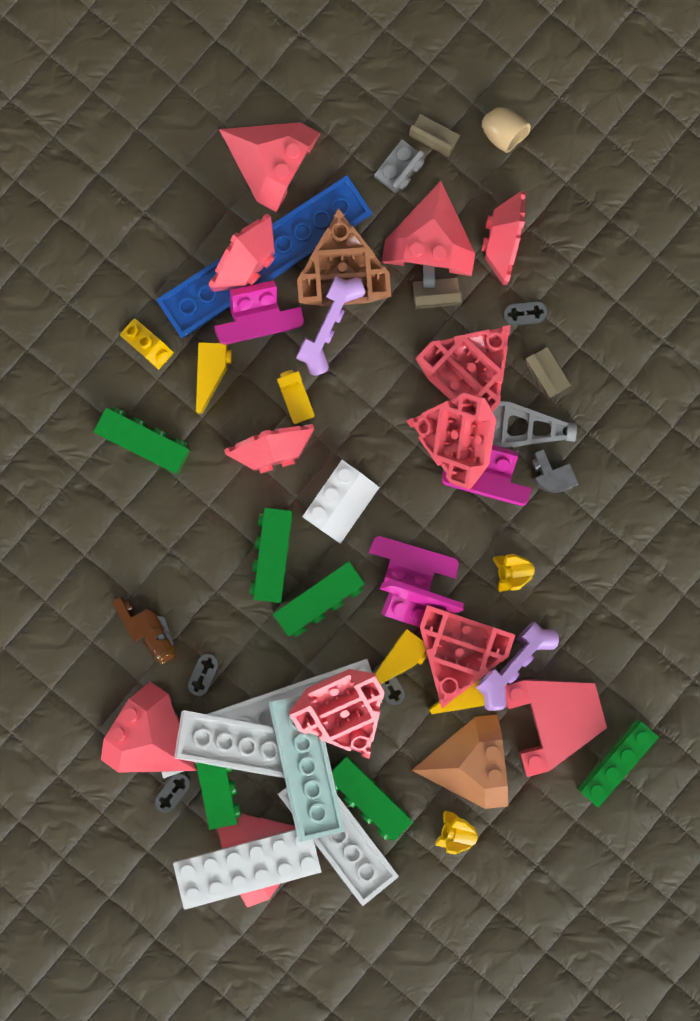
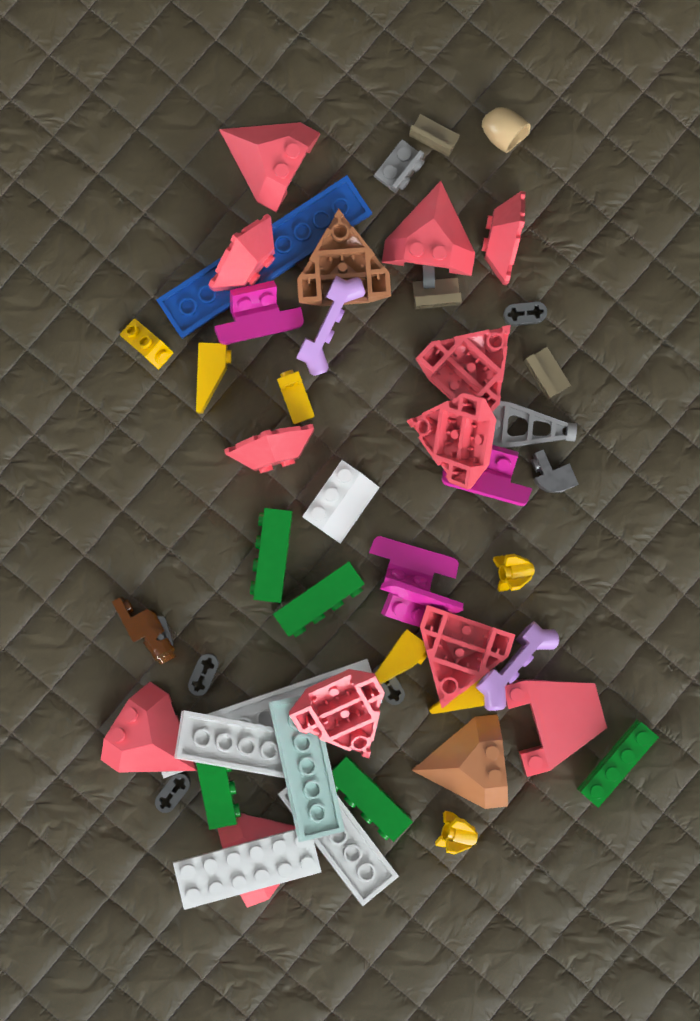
(142, 441): green brick -> none

